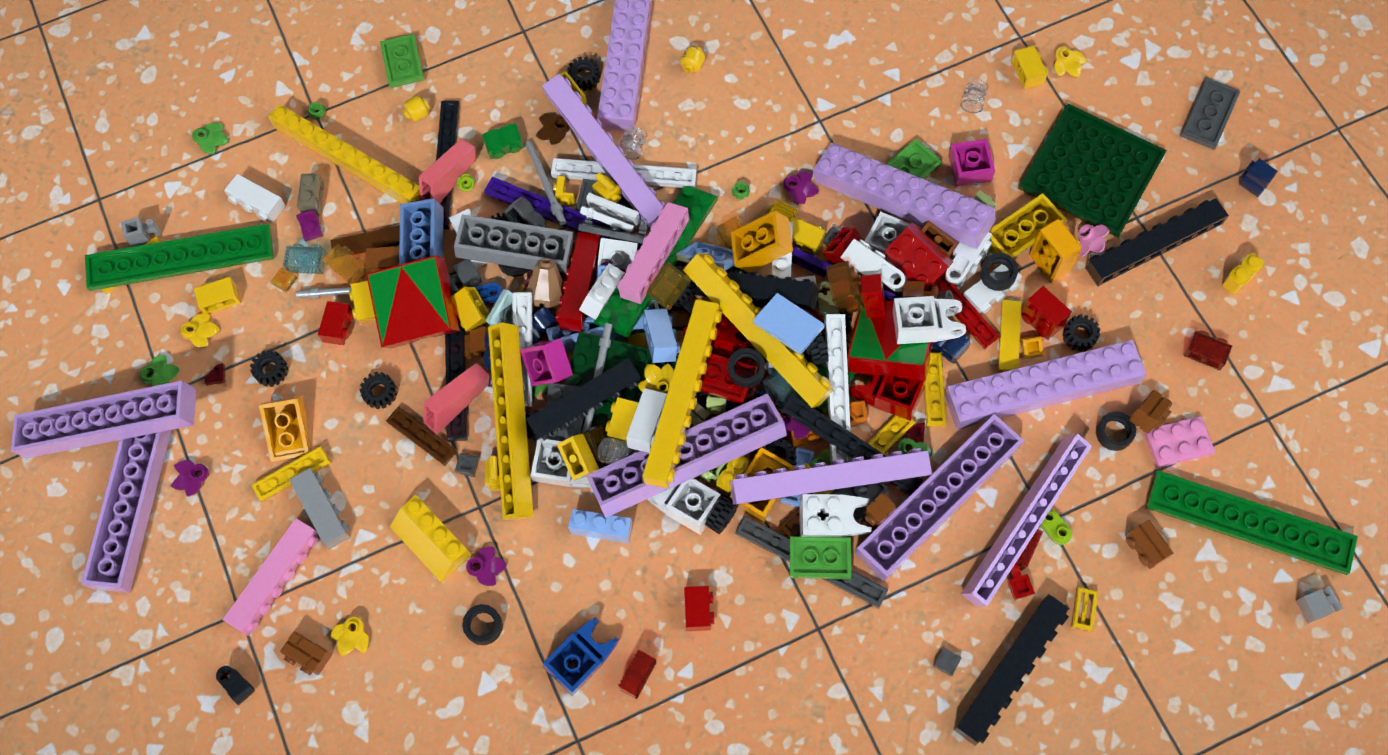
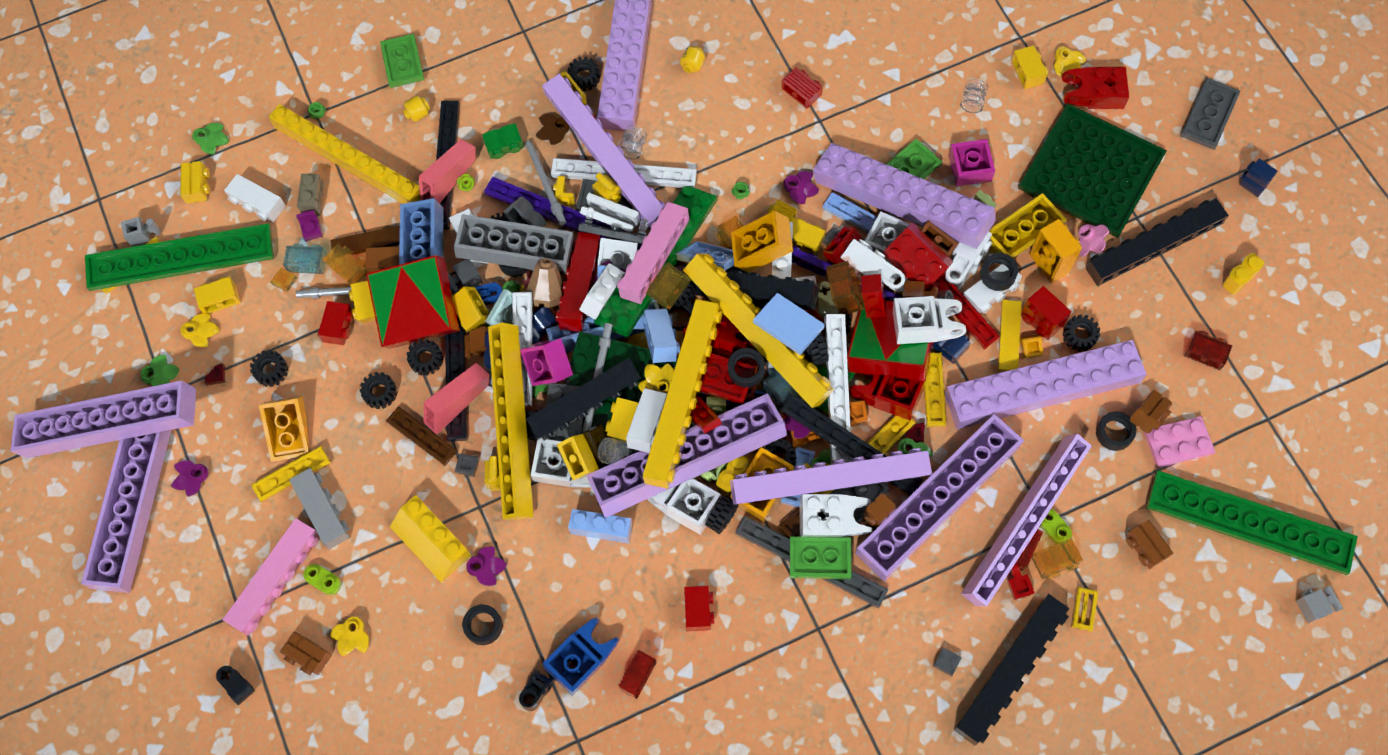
(194, 182): none -> yellow brick
(321, 578): none -> lime plate
(412, 357): none -> black tyre
(511, 286): none -> bright green plate
(535, 689): none -> black piece
(704, 416): none -> red tile
(802, 87): none -> red brick
(849, 212): none -> light blue tile
(1057, 559): none -> clear yellow brick
(1097, 87): none -> red brick

